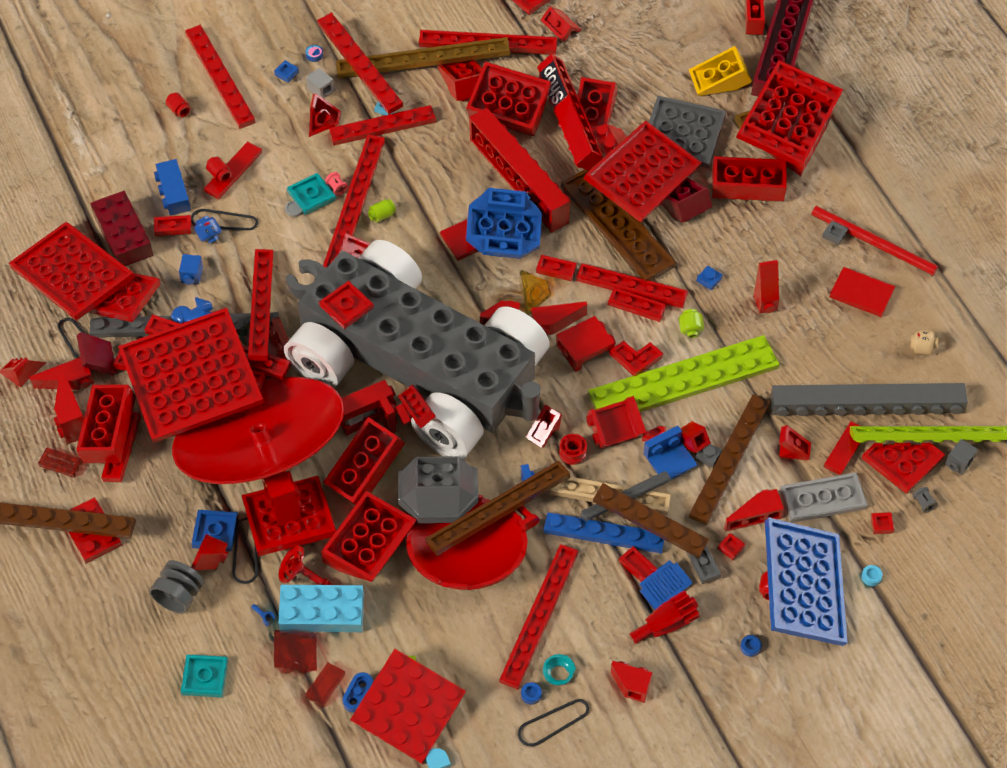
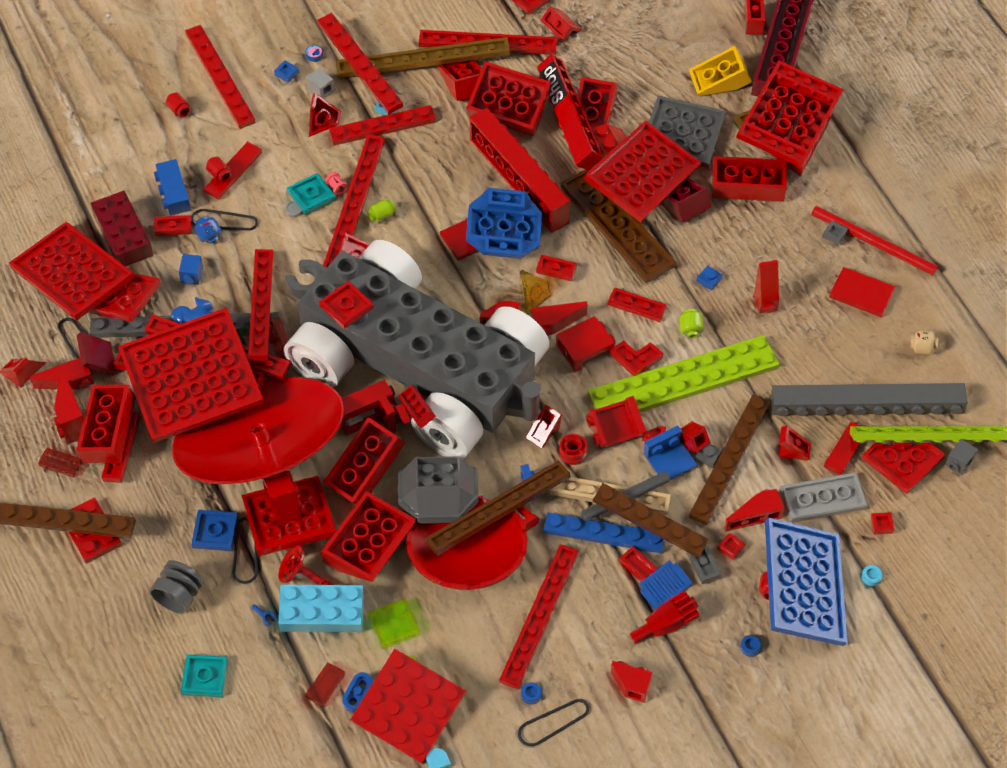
(210, 554): red slope -> none
(295, 651): clear red slope -> none
(394, 623): none -> clear neon green plate
(558, 660): teal piece -> none
(609, 279): red tile -> none
(925, 500): dark grey bush -> none

